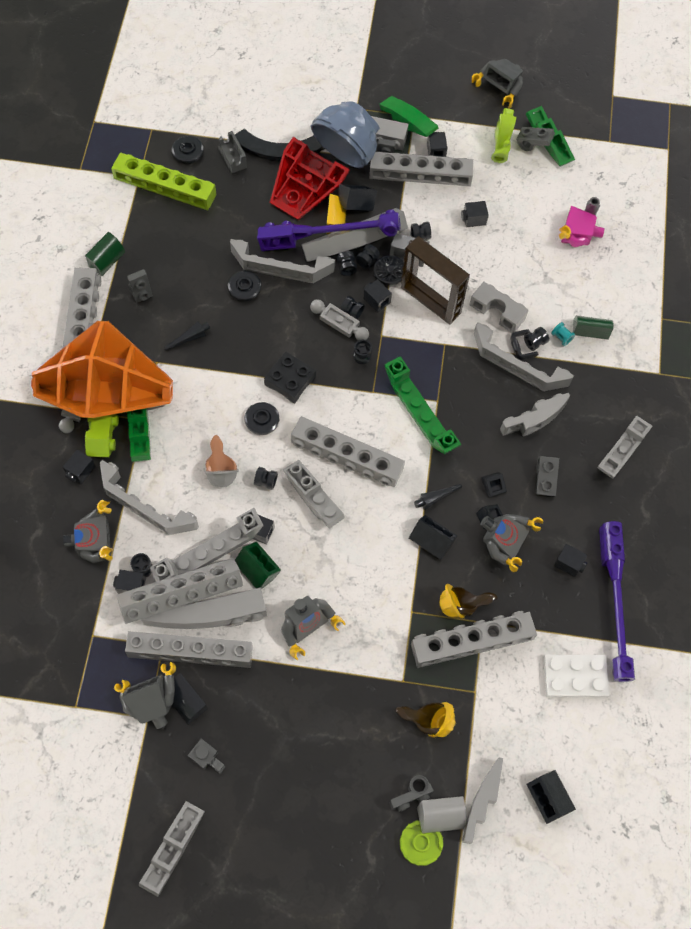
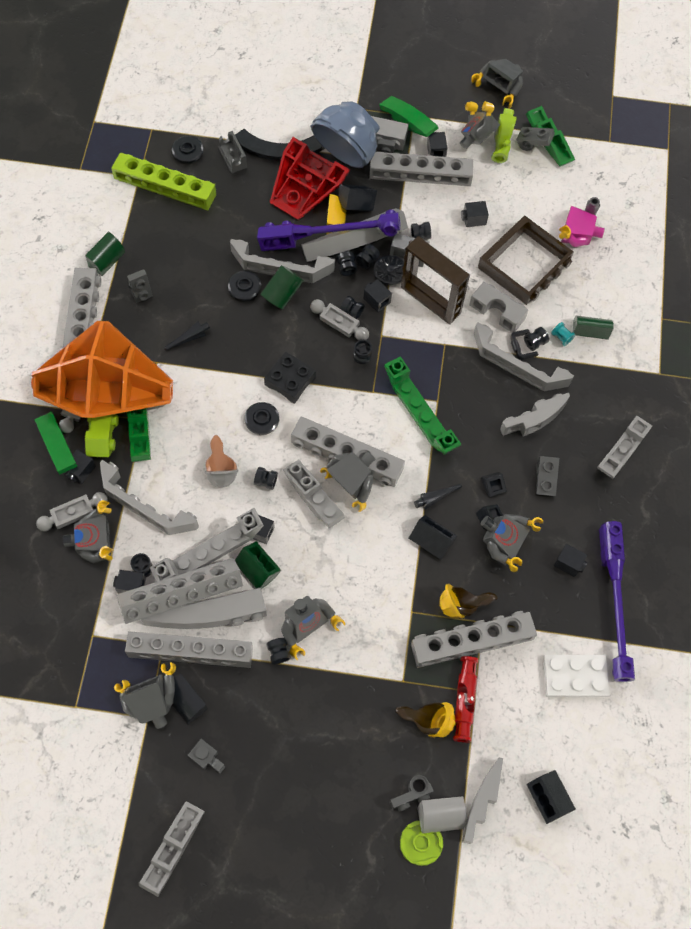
(55, 443): none -> green slope
(70, 512): none -> light grey plate
(278, 651): none -> black wheel
(282, 287): none -> dark green brick
(352, 475): none -> dark grey torso
(465, 714): none -> red piece
(479, 124): none -> dark grey torso
(542, 237): none -> dark brown window

